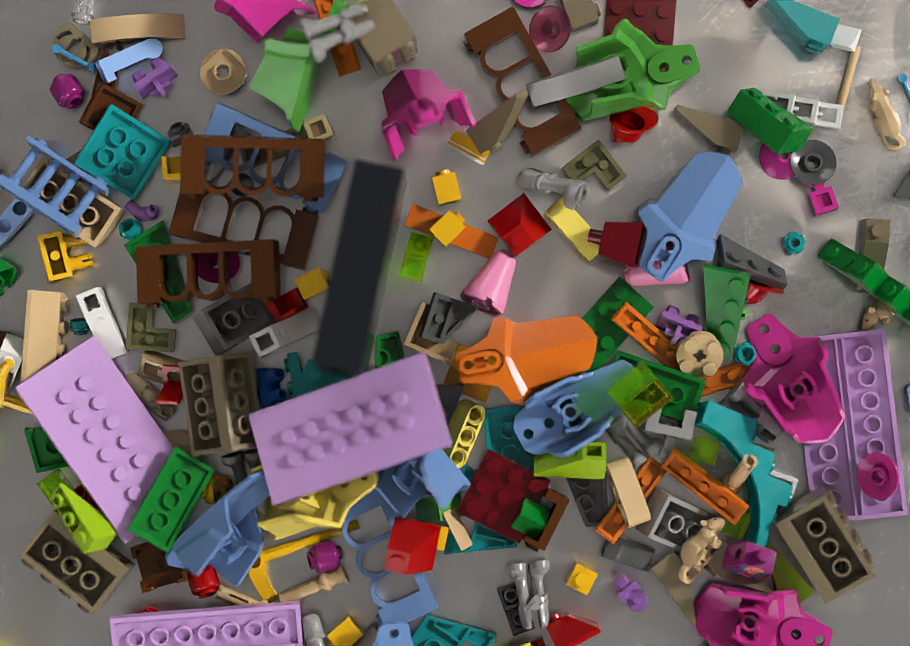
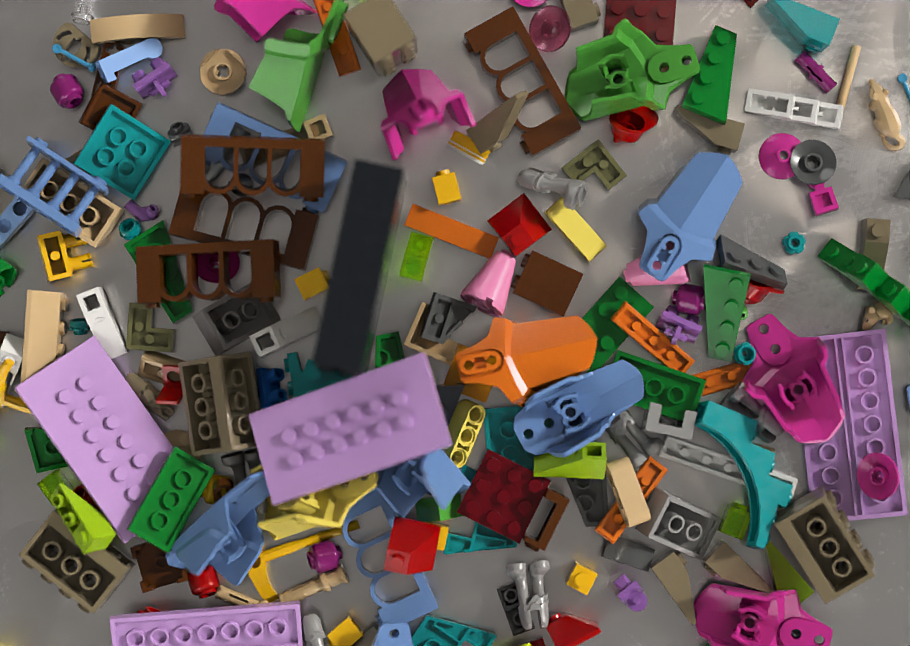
(171, 168): yellow panel -> none
(287, 305): red panel -> none
(348, 32): light grey piece -> none
(448, 228): yellow brick -> none
(457, 528): tan sticker -> none
(531, 519): green panel -> none
(546, 282): none -> reddish brown panel
(575, 81): light grey slope -> none
(619, 241): dark red torso -> none
(638, 394): clear neon green slope -> none
(689, 299): none -> magenta head
(696, 550): tan animal -> none
(699, 366): tan plate -> none
(704, 450): clear neon green brick -> none
(705, 486): orange tile -> none
(712, 84): none -> green wing
(735, 481): tan pin -> none
(753, 560): magenta torso -> none
(769, 121): green wedge -> none
(815, 71): none -> magenta pin
(845, 38): white slope -> none

